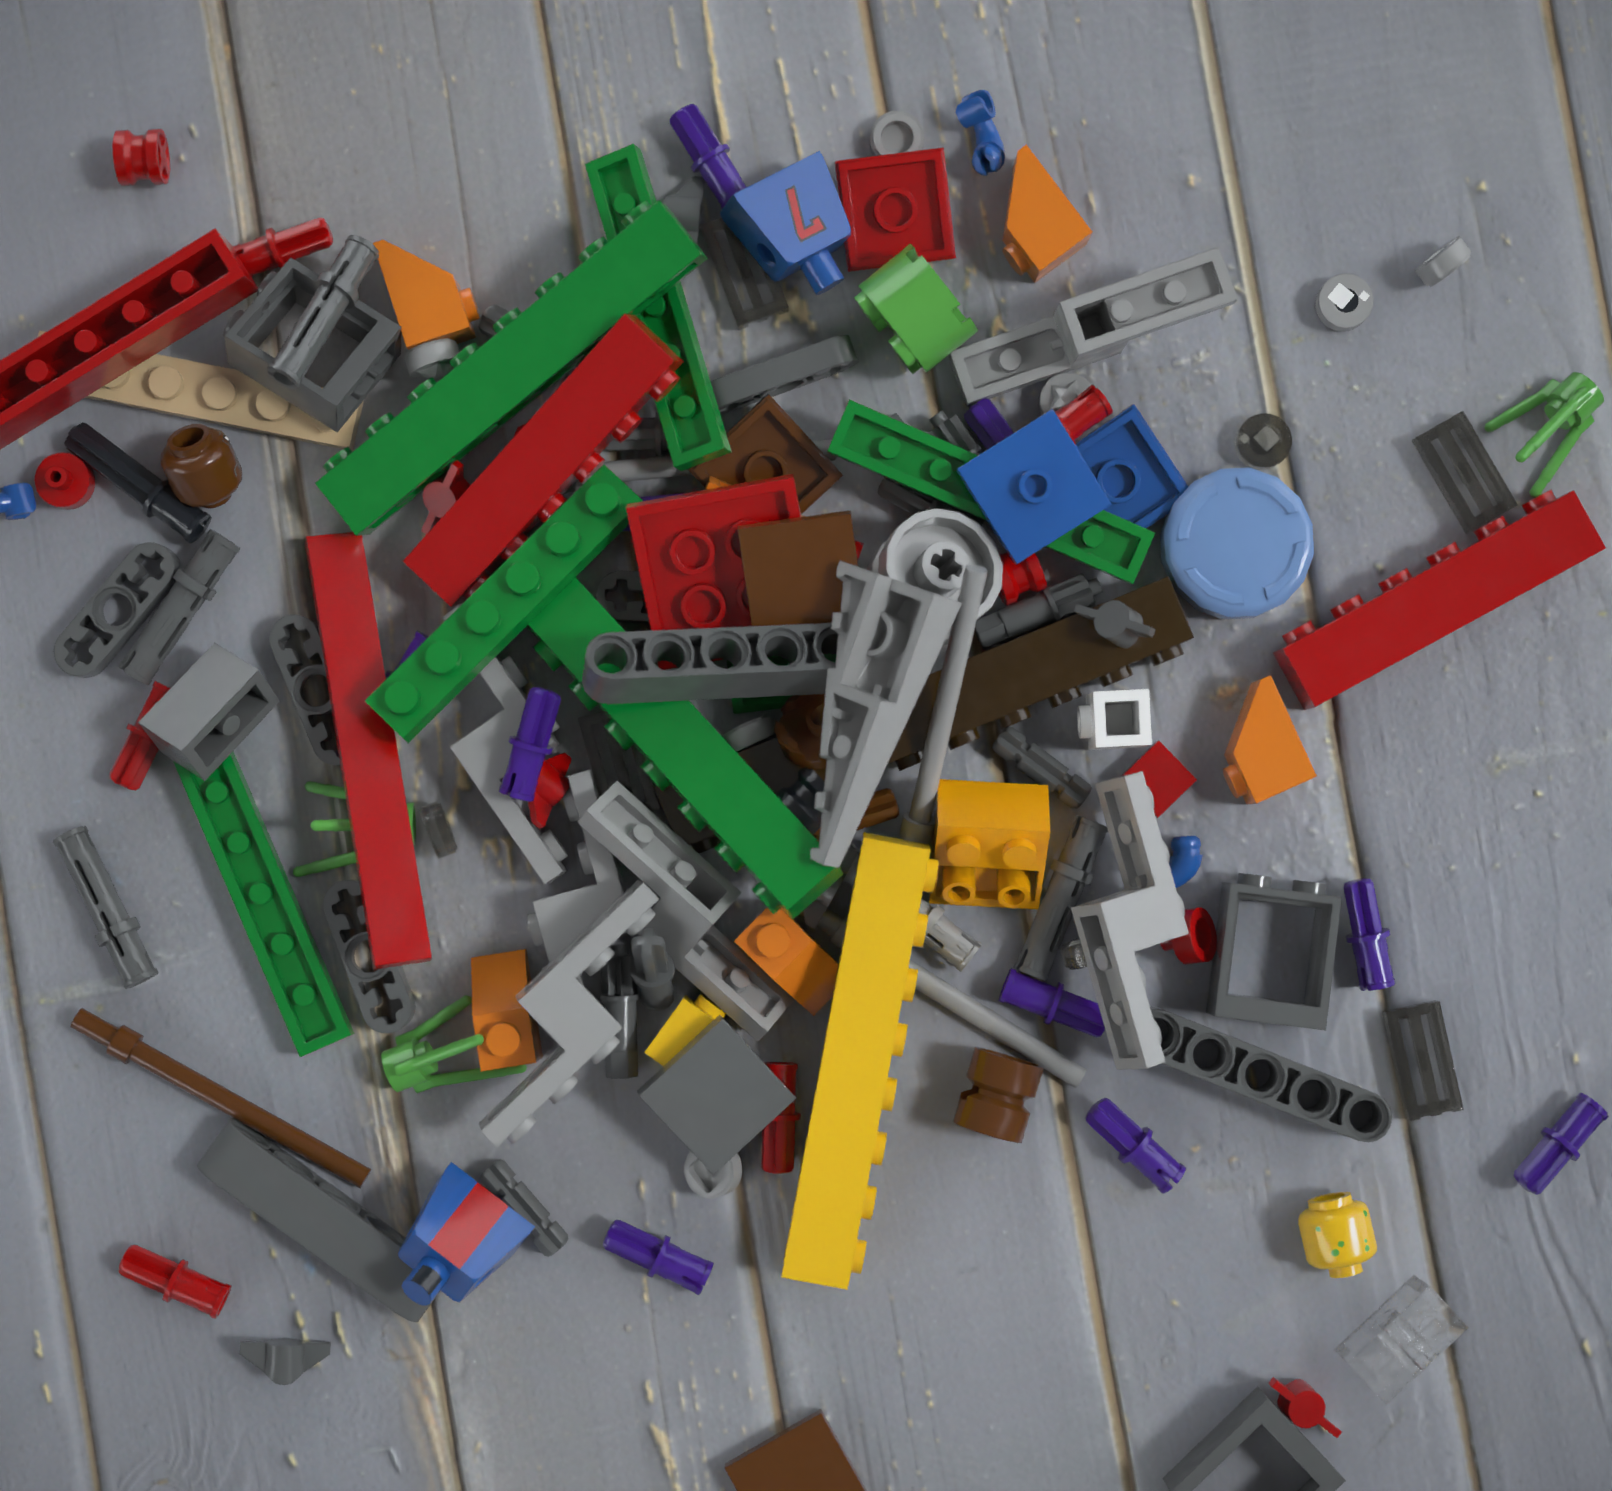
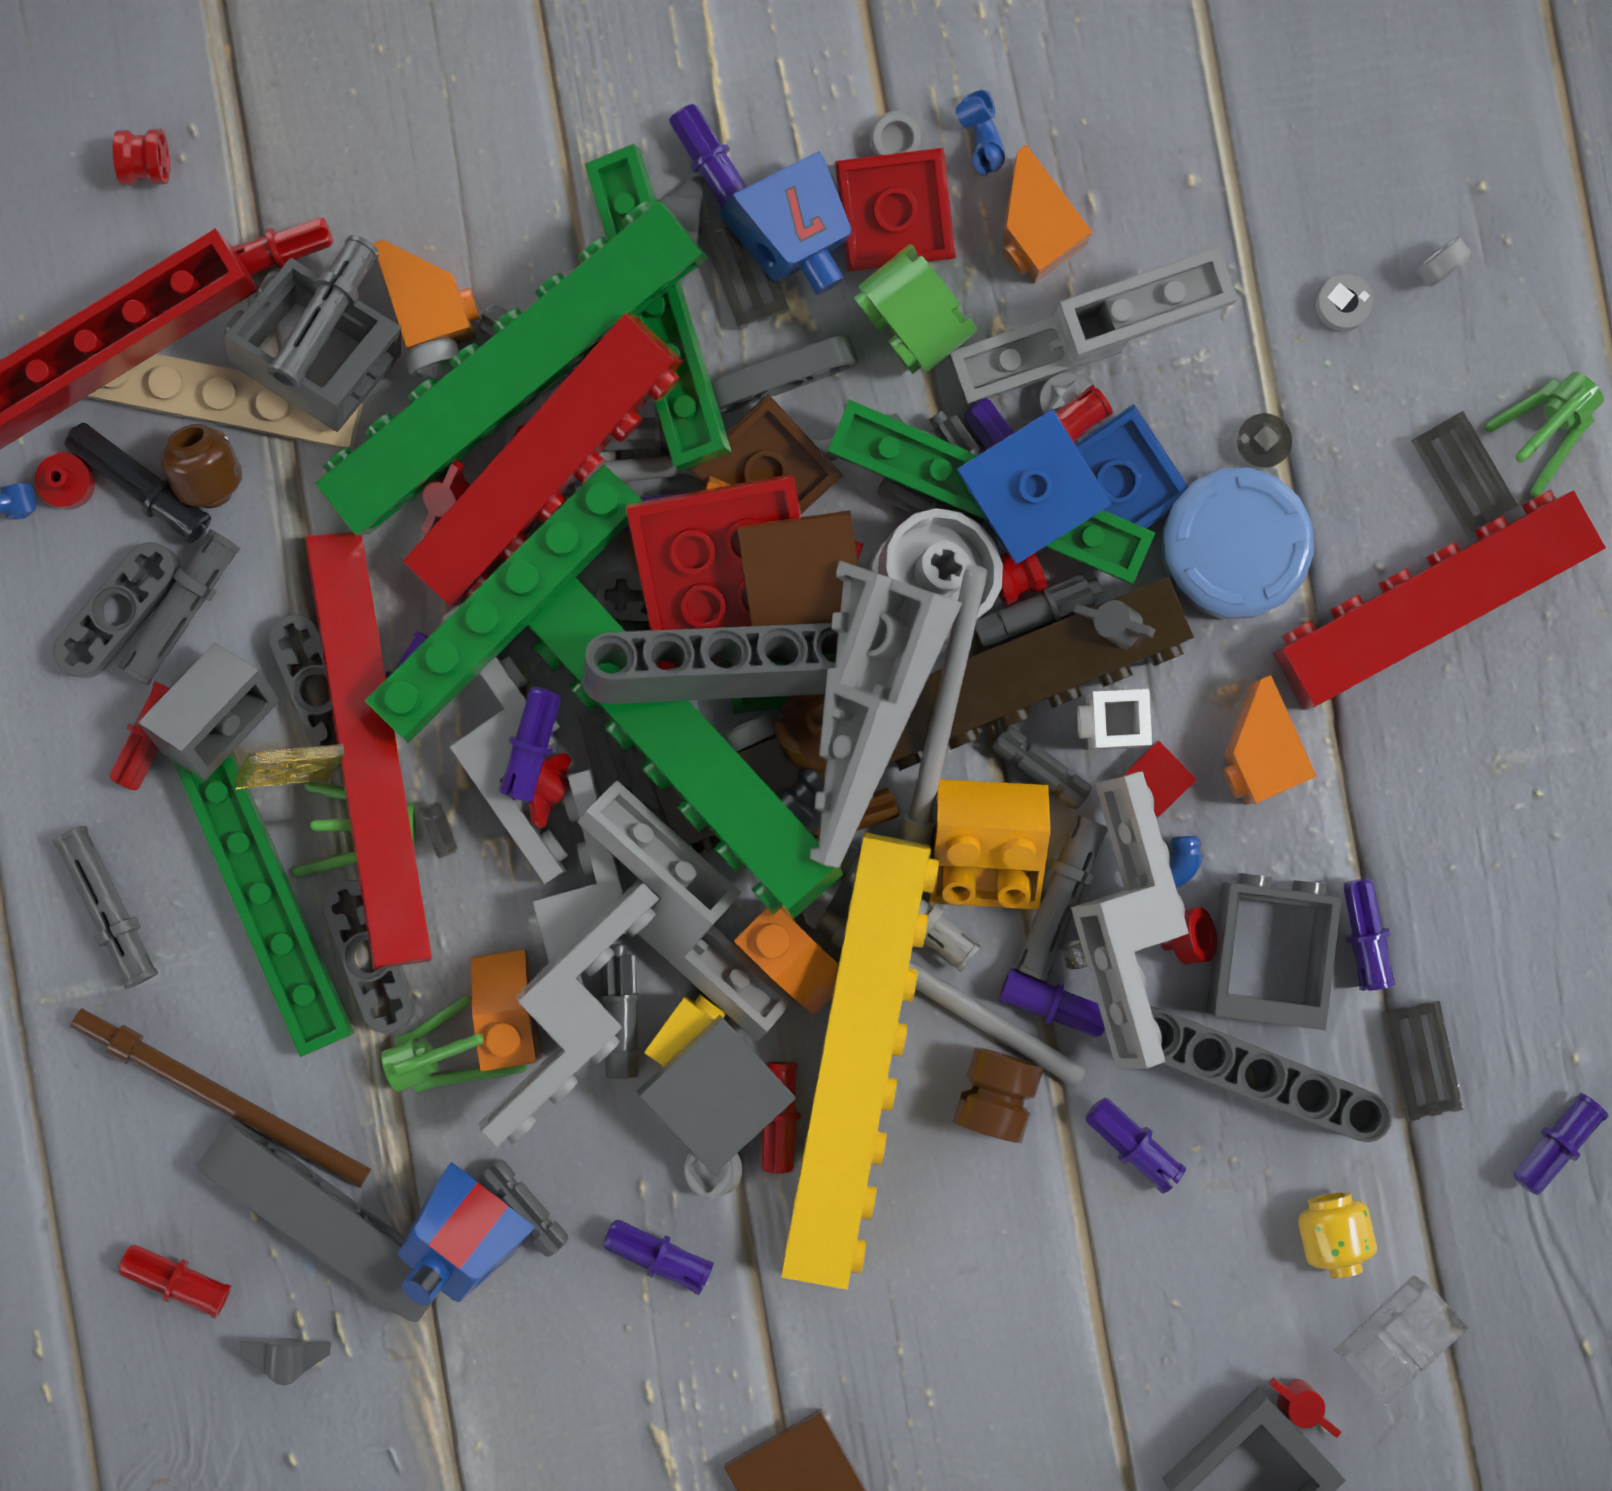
(322, 760): none -> clear yellow window
(652, 970): dark grey axle -> none

